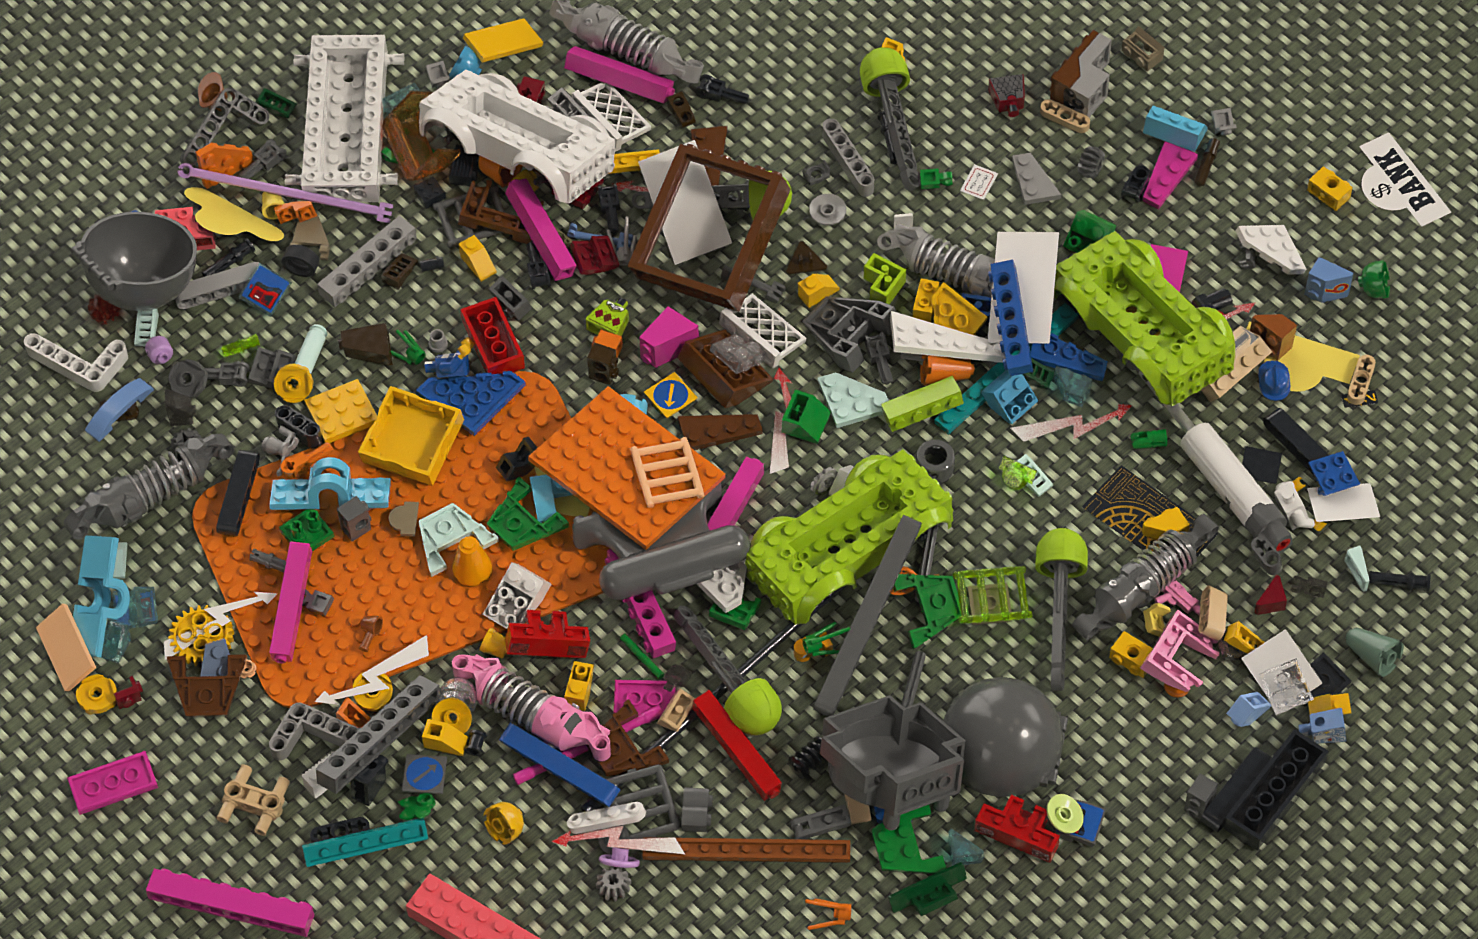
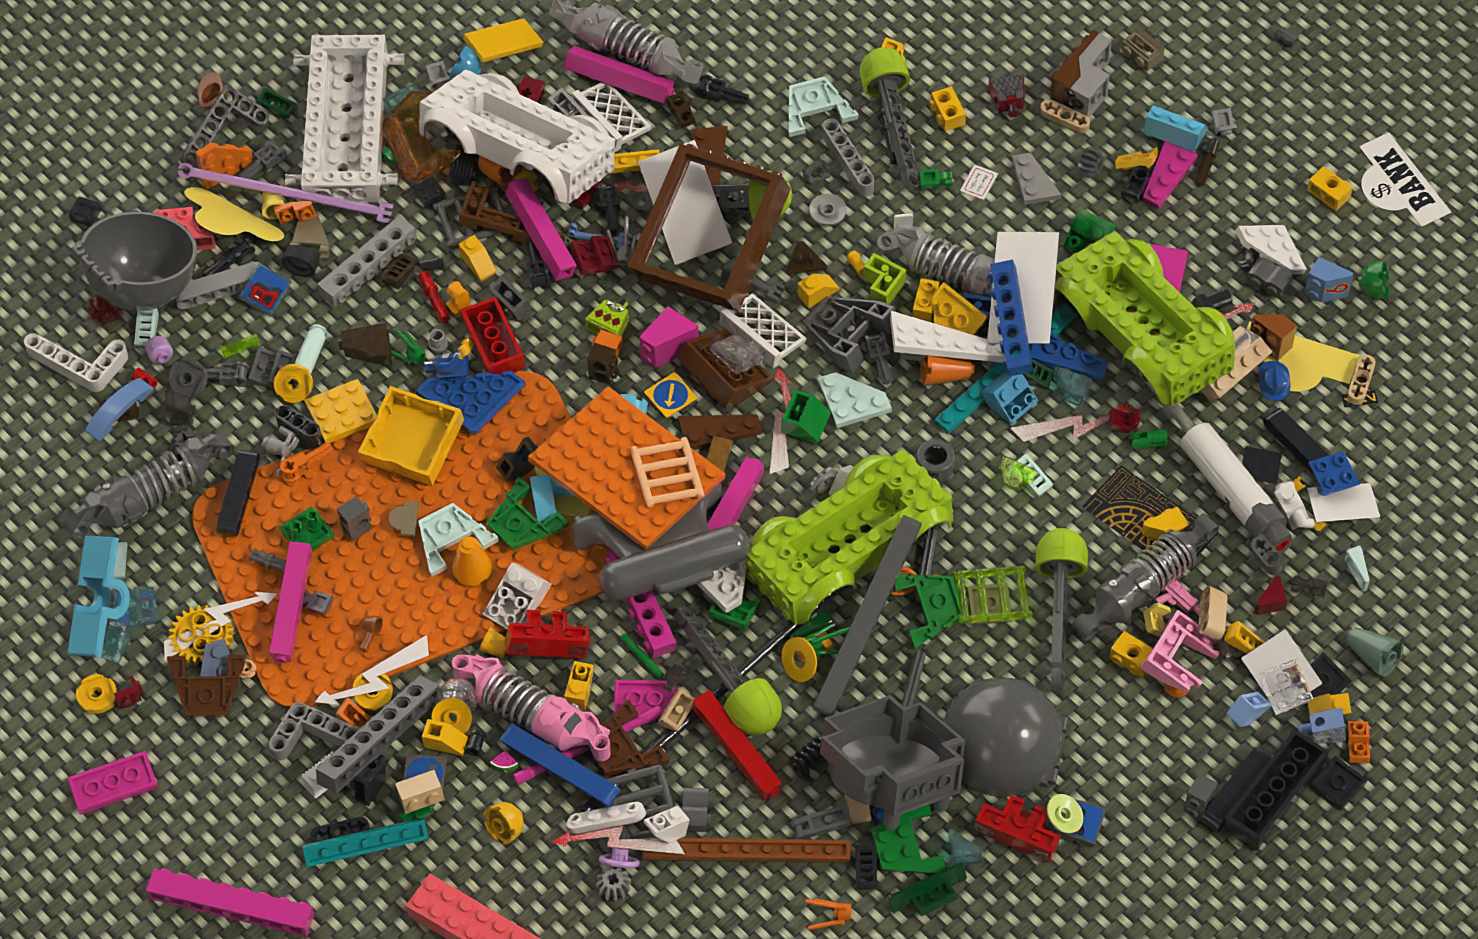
(65, 647): light nougat tile -> none
(85, 211): none -> black piece
(150, 380): none -> red piece
(253, 800): tan piece -> none
(304, 492): medium azure piece -> none
(419, 791): none -> tan brick
(431, 291): none -> red pin
(458, 298): none -> light orange leg
(504, 762): none -> dark pink tile
(668, 824): none -> white slope
(719, 452): none -> pearl gold tile
(809, 669): none -> yellow gear
(812, 98): none -> light aqua wing
(815, 624): none -> dark green slope
(854, 259): none -> yellow pin
(866, 853): none -> black slope
(922, 403): lime brick -> none
(947, 104): none -> yellow brick
(1124, 421): none -> dark red bracket
(1136, 159): none -> yellow wing
(1269, 277): none -> dark grey brick
(1286, 36): none -> dark grey pin
(1338, 783): none -> black tile
(1358, 742): none -> orange slope
(1410, 581): black pin -> none

